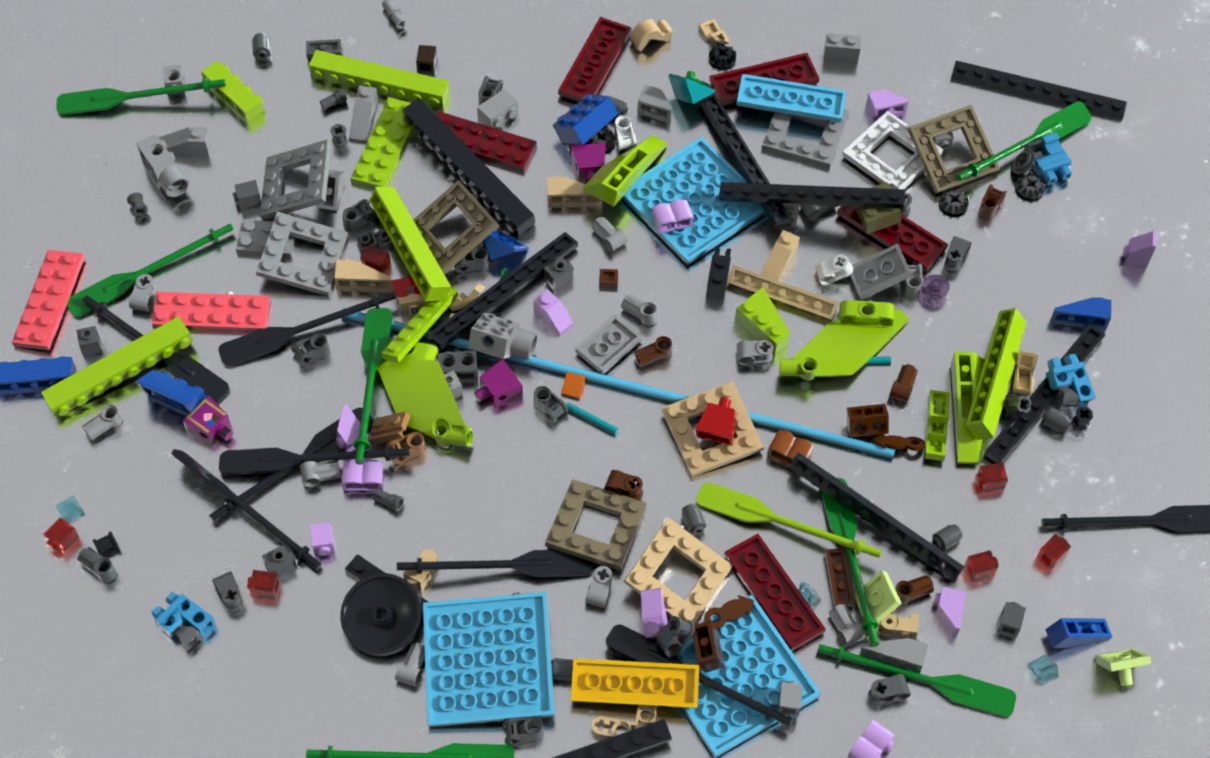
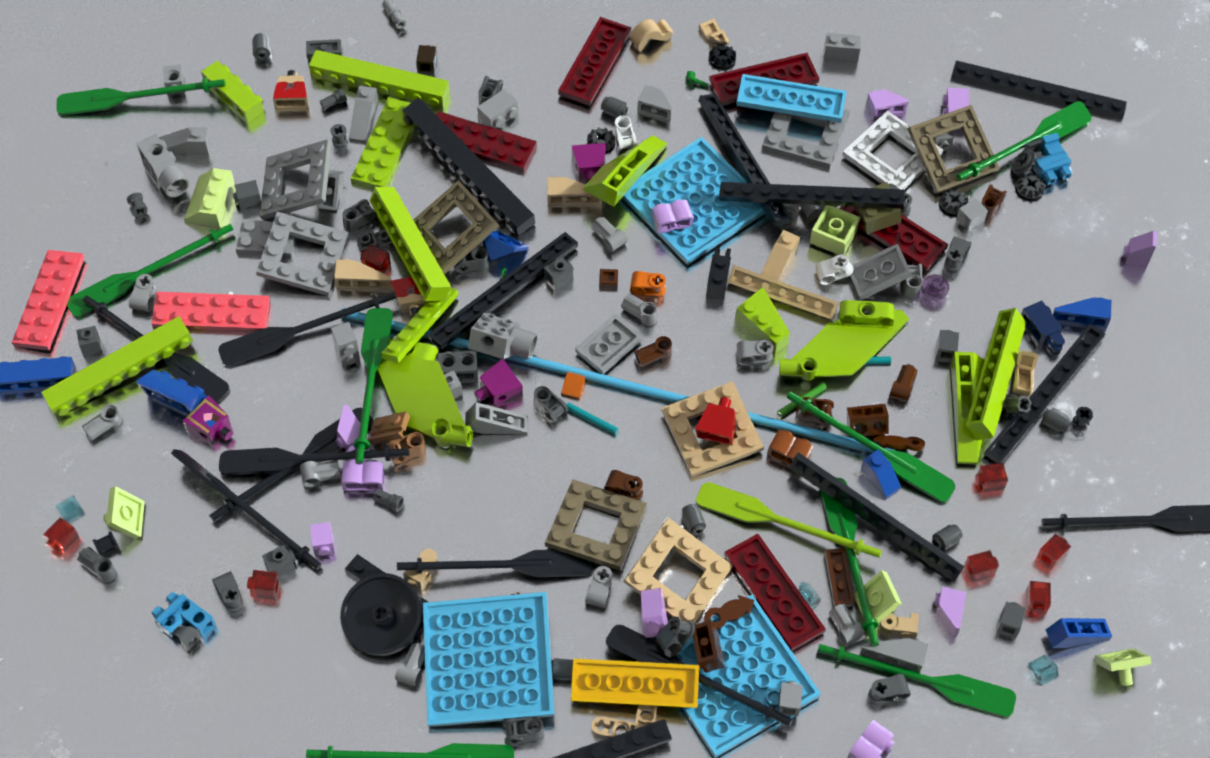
(124, 512): none -> yellowish green tile
(210, 198): none -> yellowish green slope
(290, 92): none -> torso
(310, 349): dark grey piece -> none
(345, 344): none -> light grey brick
(463, 300): tan slope -> none
(493, 420): none -> light grey slope
(552, 312): lavender slope -> none
(585, 119): blue brick -> none
(646, 284): none -> orange piece
(688, 90): teal slope -> none
(812, 393): none -> bright green bar
(819, 403): none -> reddish brown piece
(835, 230): none -> yellowish green brick
(880, 473): none -> blue slope
(904, 464): none -> green piece
(914, 588): reddish brown piece -> none
(937, 425): lime slope -> none
(947, 344): none -> dark grey brick
(955, 99): none -> lavender brick
(971, 214): none -> light grey brick
(1038, 597): none -> clear red brick
(1043, 326): none -> dark blue hinge
(1071, 376): dark azure hips -> none

